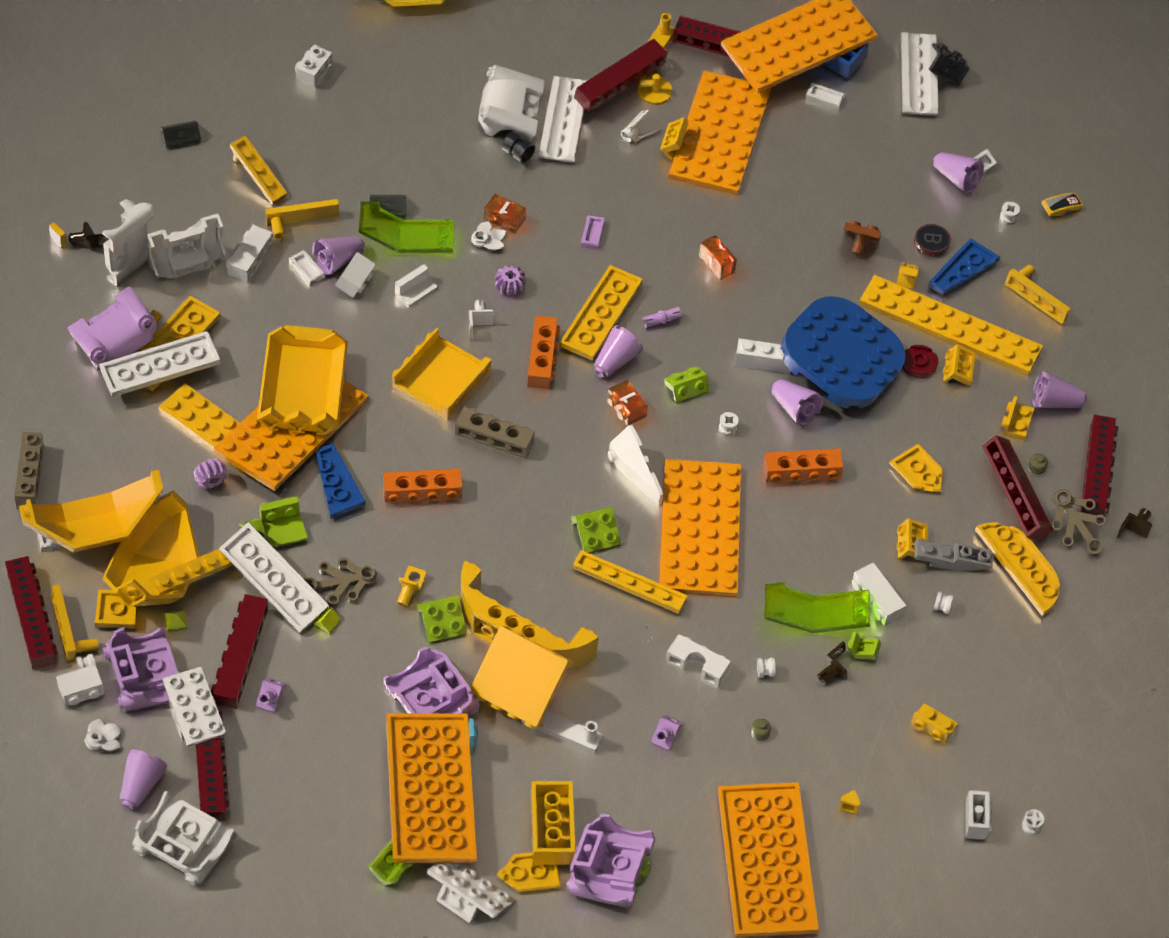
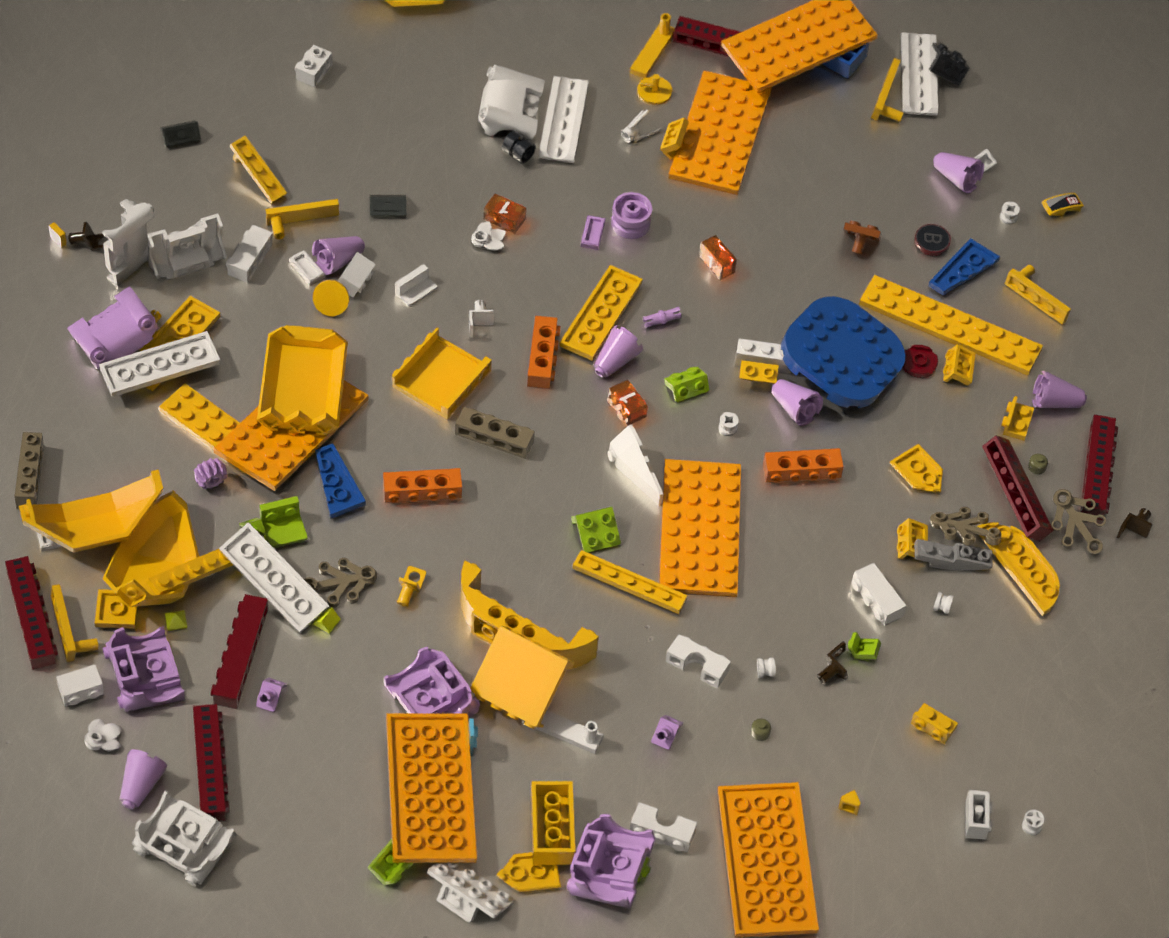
(85, 662): white wheel -> none
(193, 707): white bracket -> none
(331, 298): none -> yellow shield
(405, 235): clear neon green windscreen -> none
(443, 618): lime bracket -> none
(510, 280): lavender gear -> none
(620, 75): dark red brick -> none
(631, 215): none -> lavender wheel
(677, 835): none -> white arch
(758, 372): none -> yellow bracket
(817, 612): clear neon green windscreen -> none
(825, 96): white tile -> none
(883, 109): none -> yellow piece
(907, 275): yellow slope -> none
(942, 521): none -> dark tan plant

